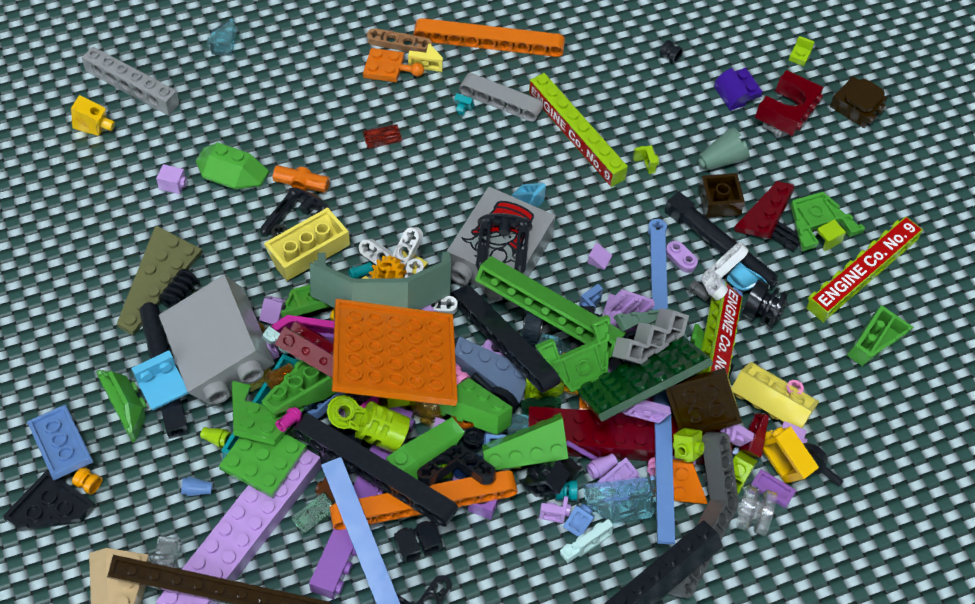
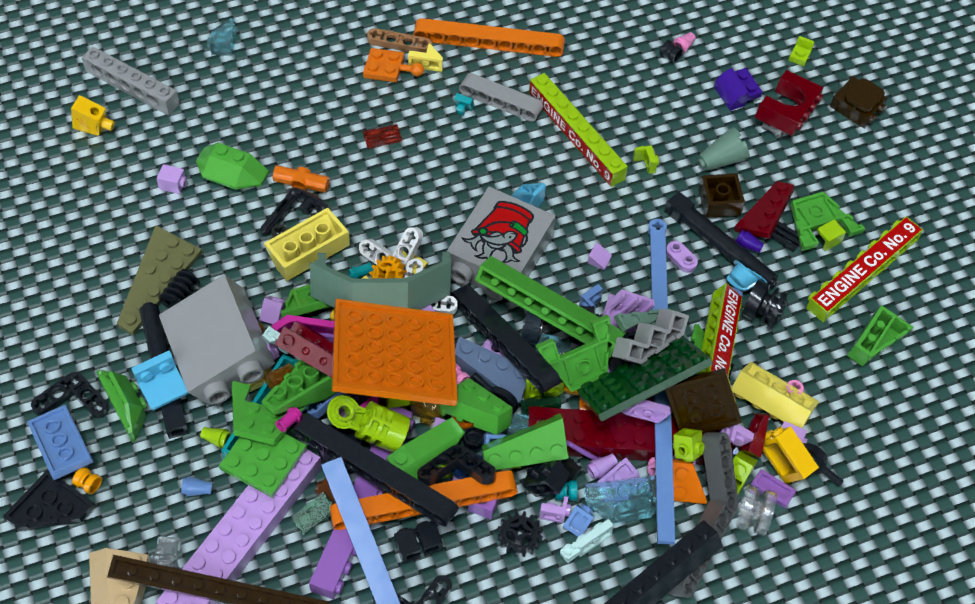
(74, 390): none -> black beam
(504, 222): black piece -> none
(509, 530): none -> black gear
(685, 41): none -> bright pink cone
(699, 290): dark grey pin -> none
(713, 276): white beam -> none
(749, 241): none -> dark purple cone

